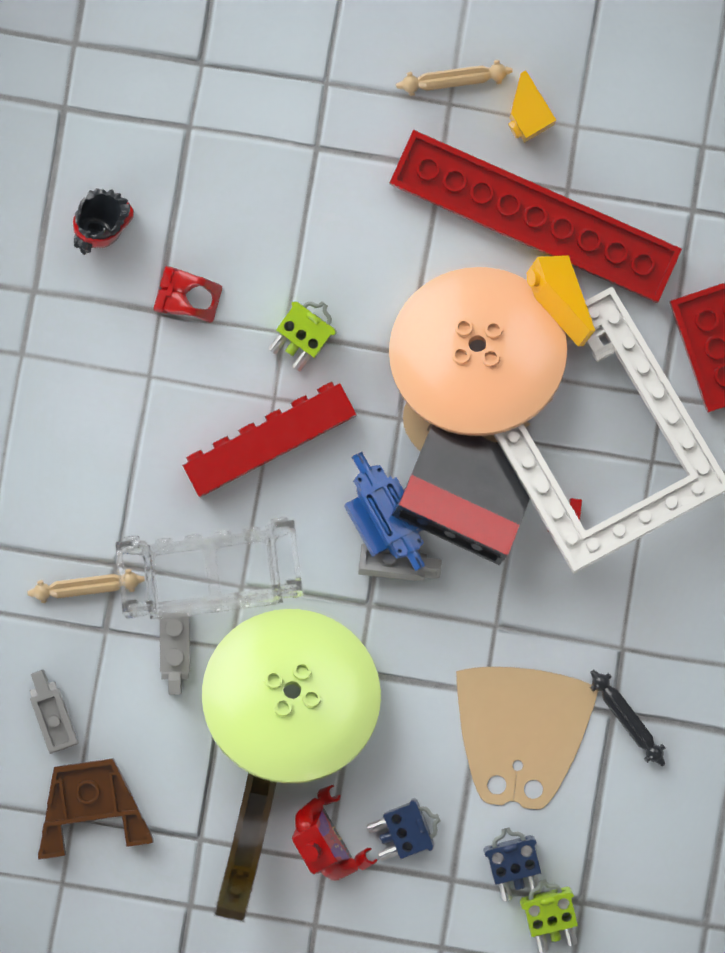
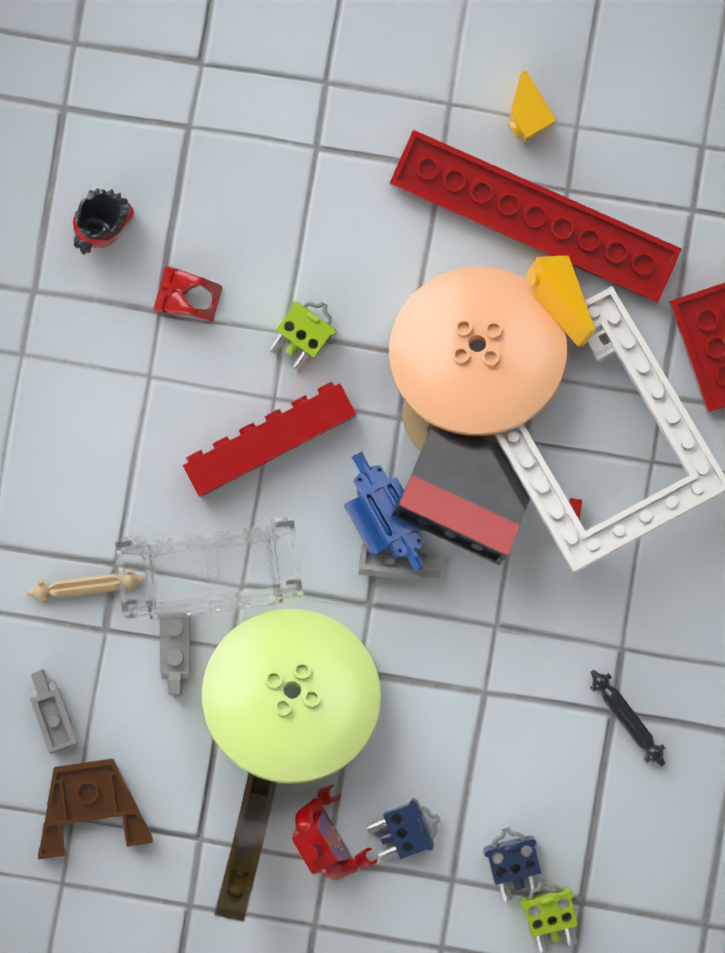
(454, 78): tan wheel -> none
(524, 718): tan piece -> none

